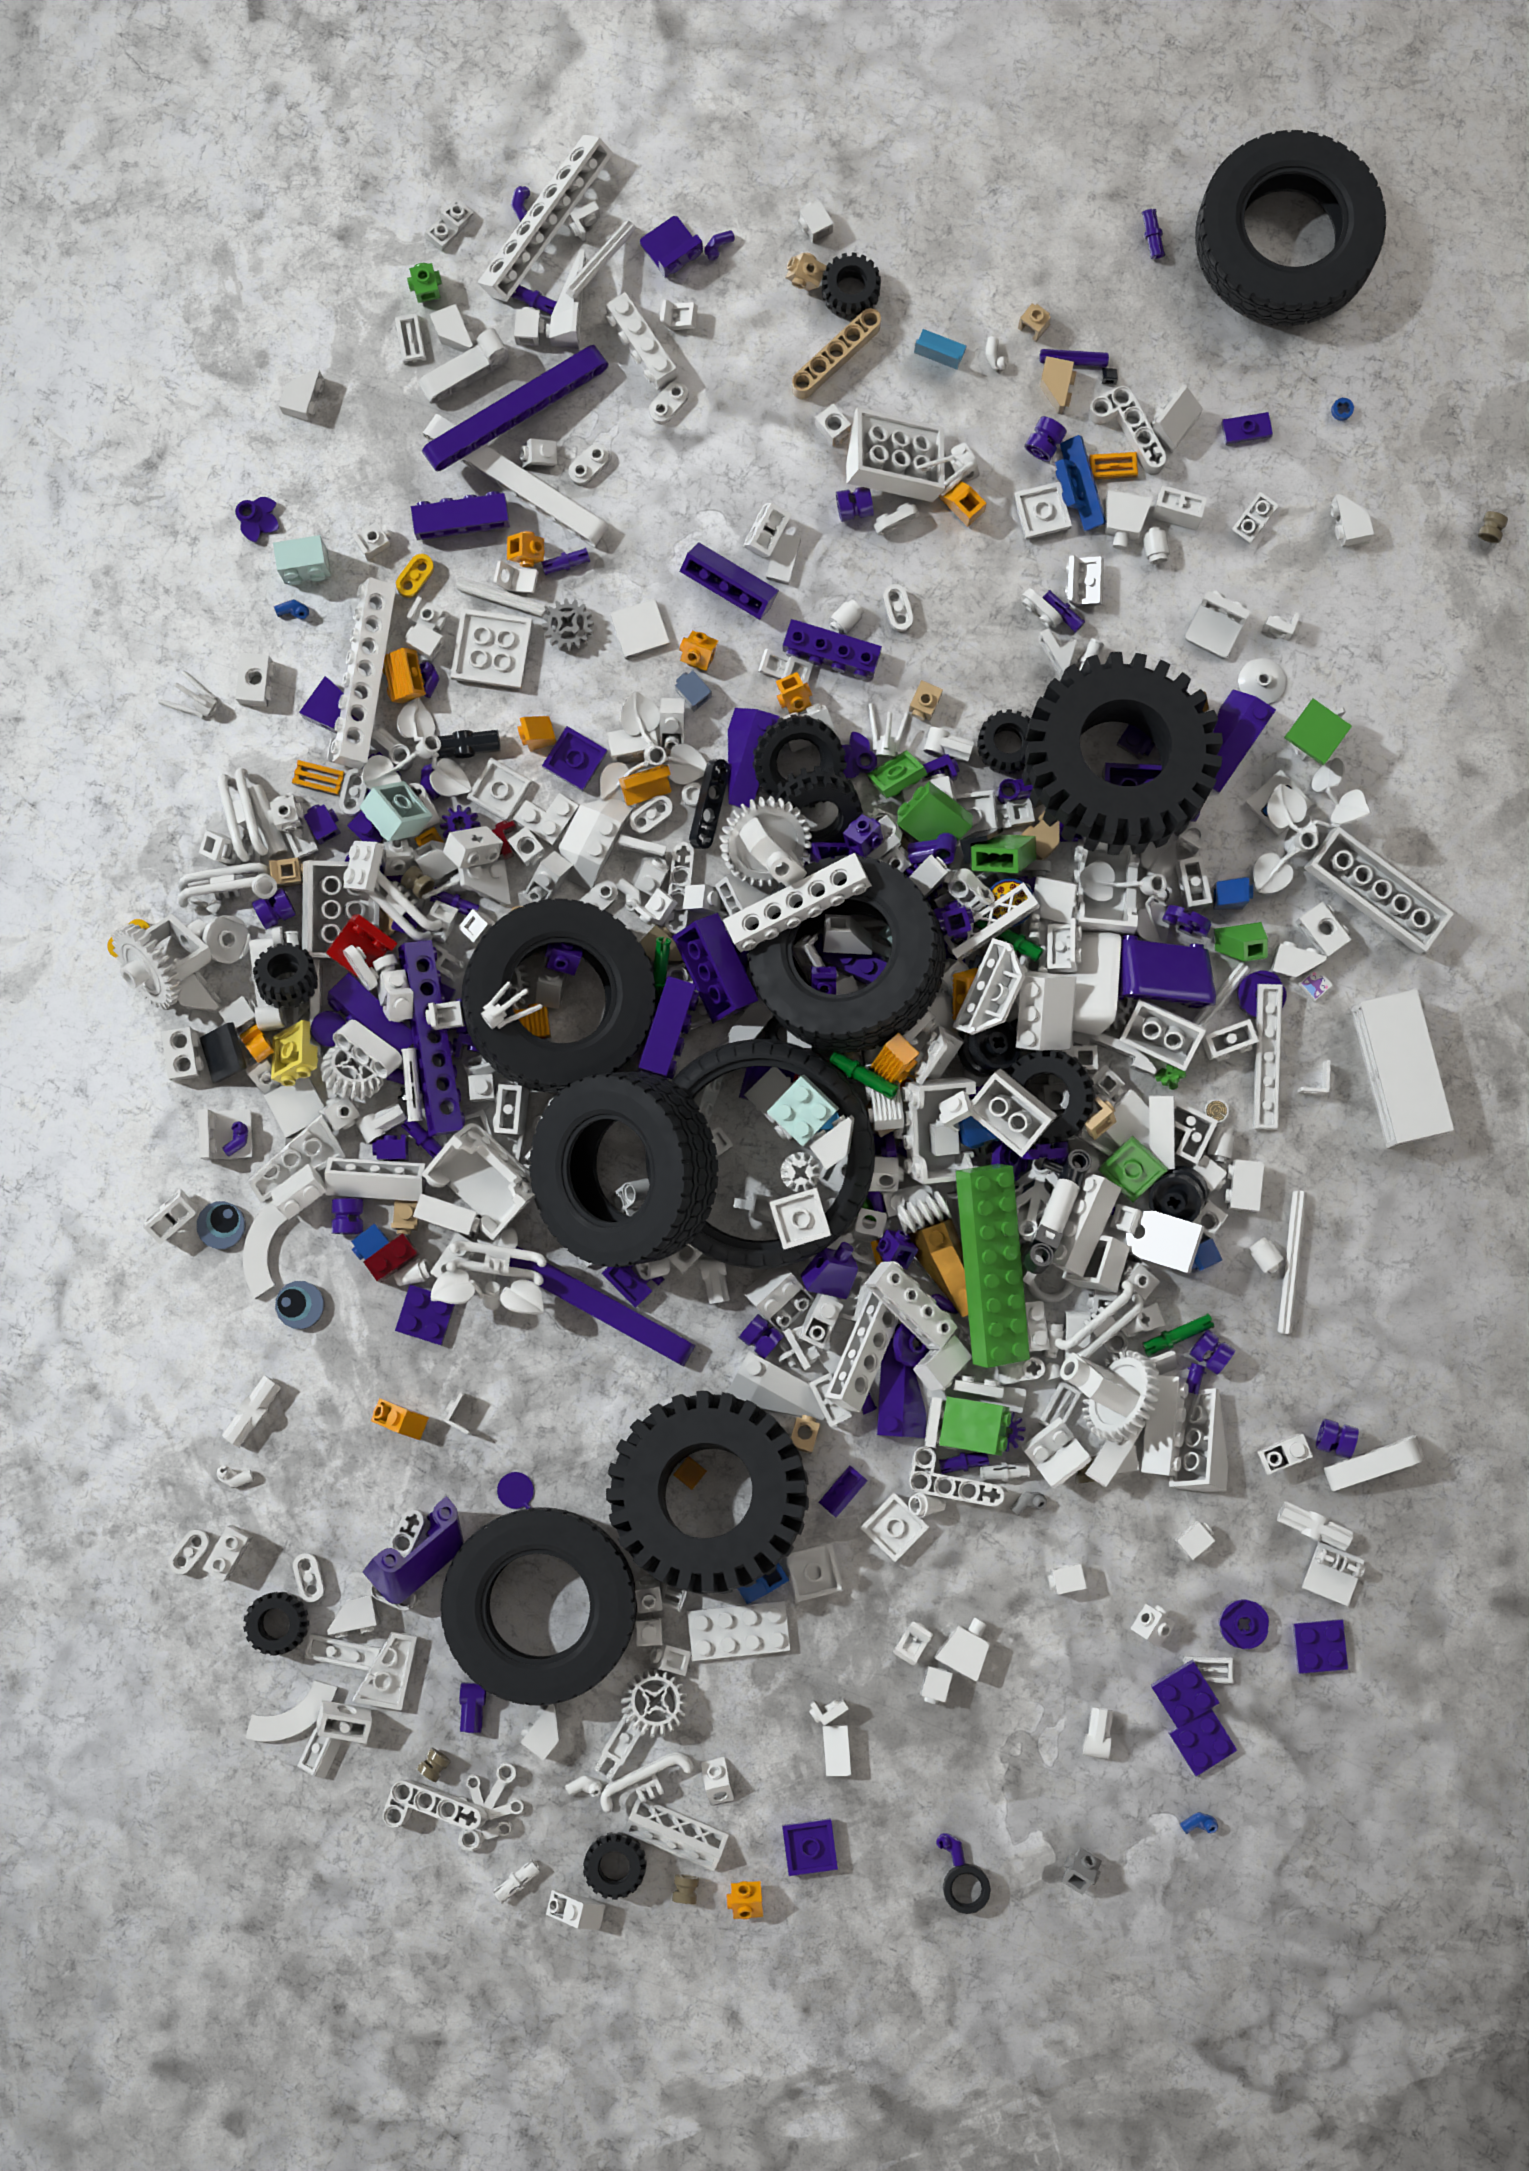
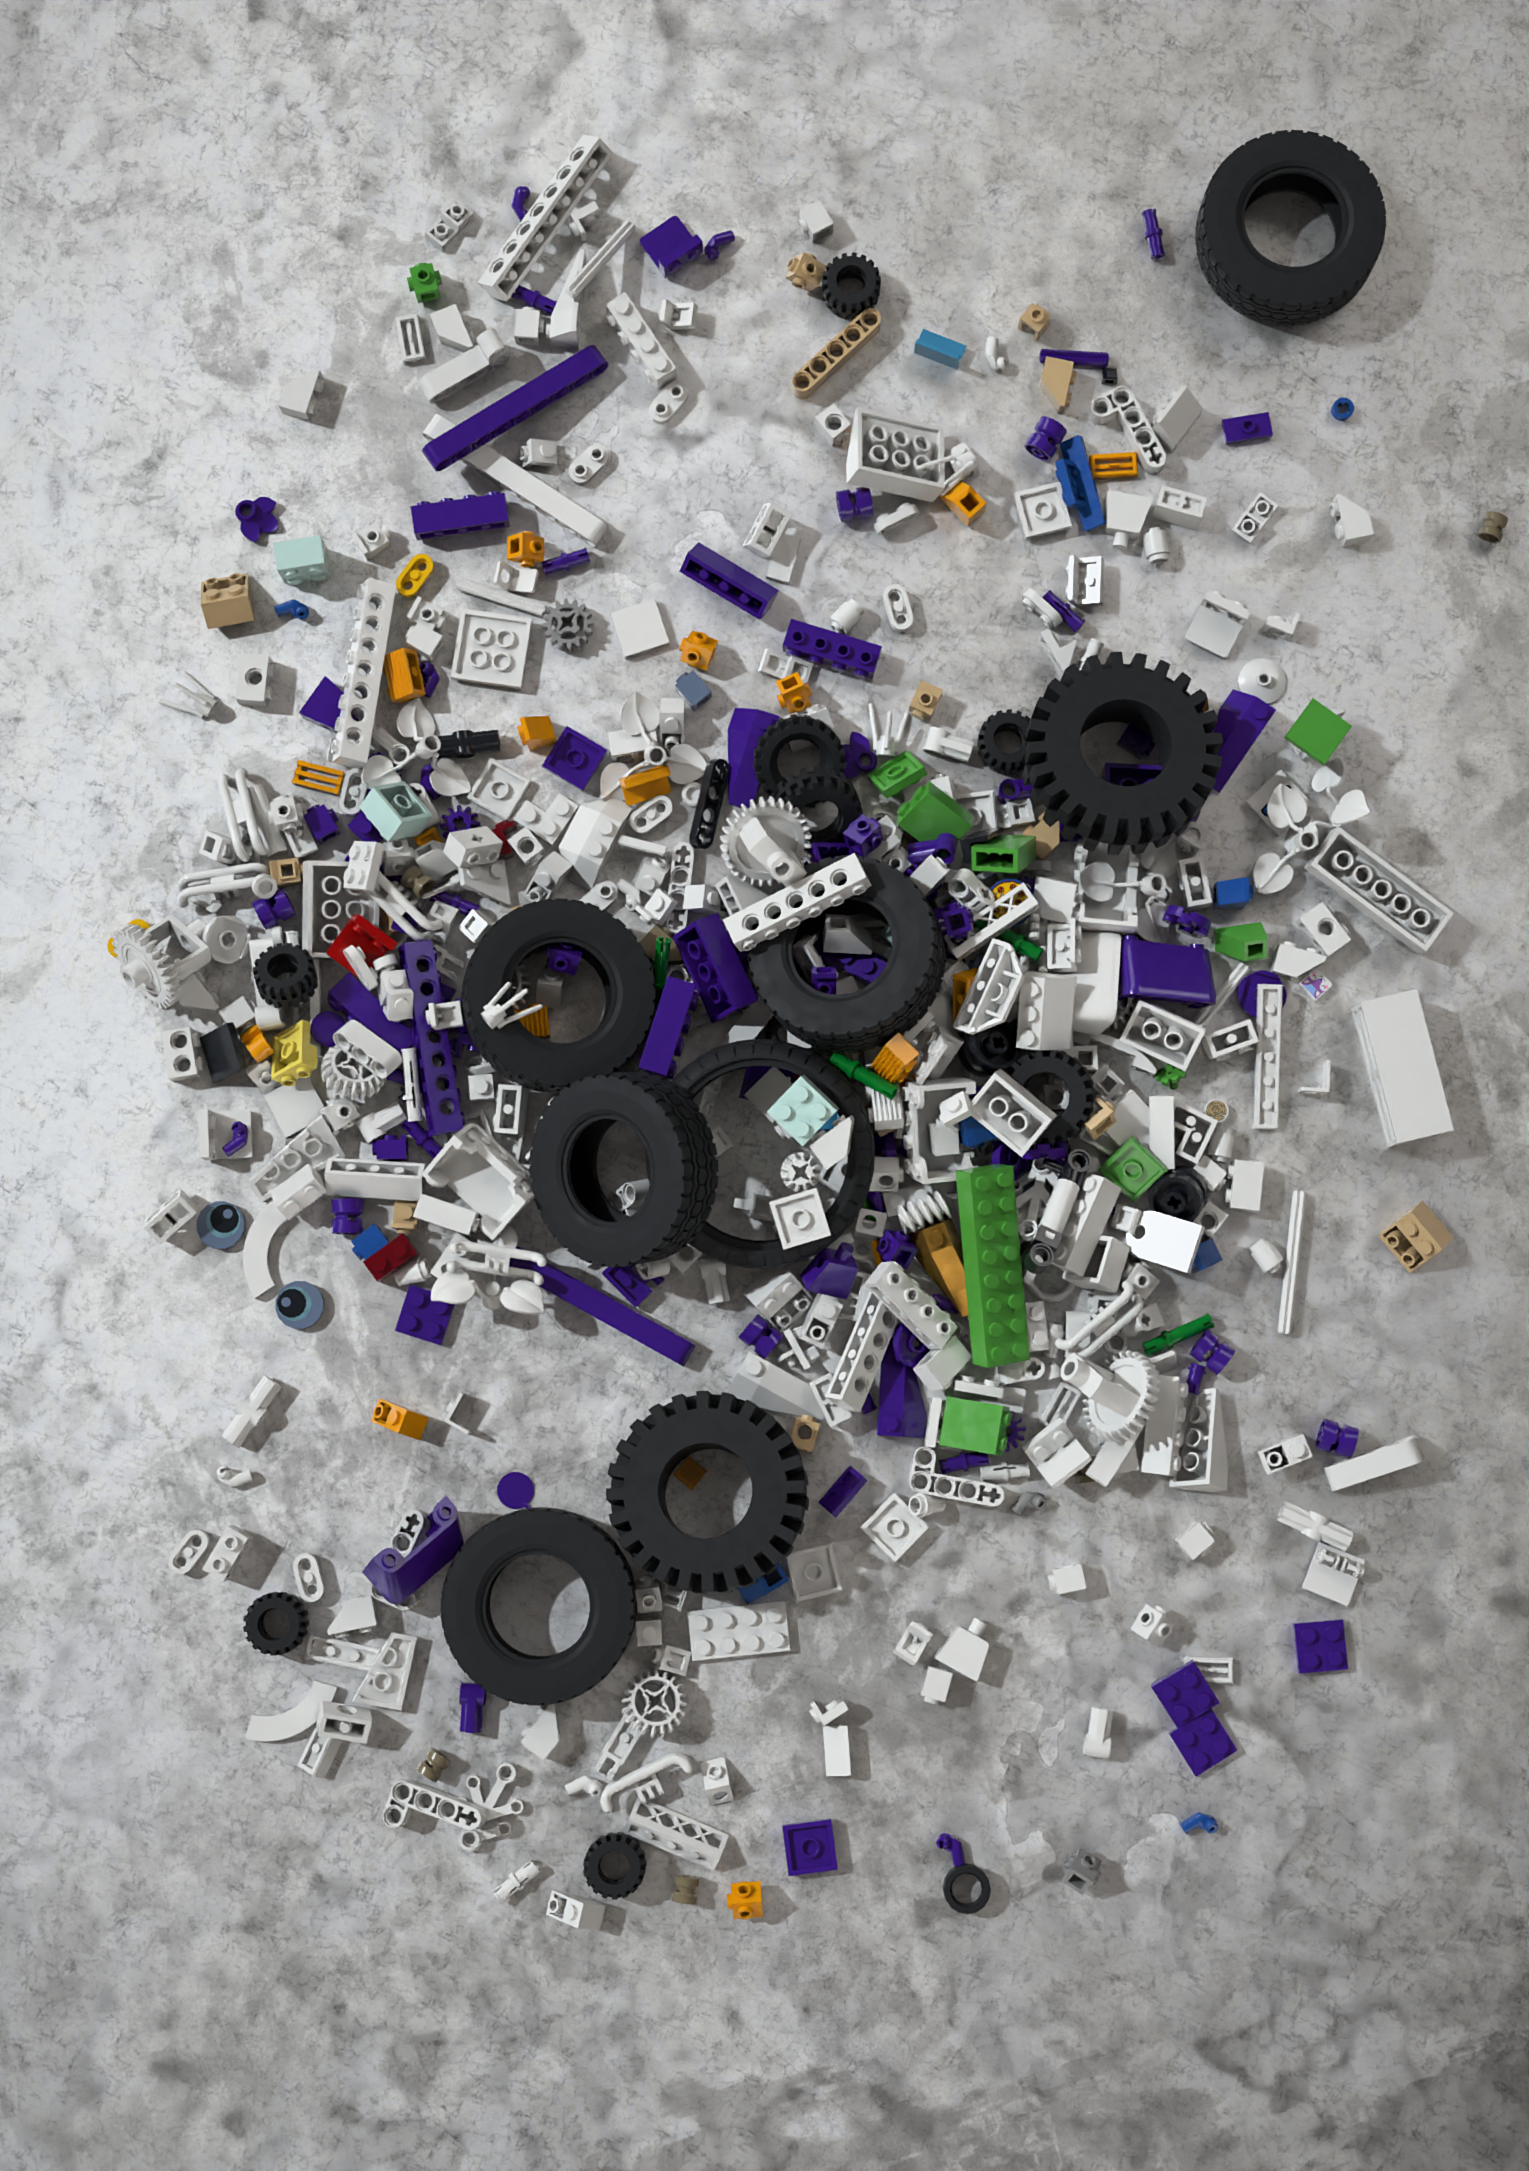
(227, 600): none -> tan slope
(940, 764): dark purple bracket -> none
(1230, 1621): dark purple plate -> none
(1416, 1236): none -> tan slope

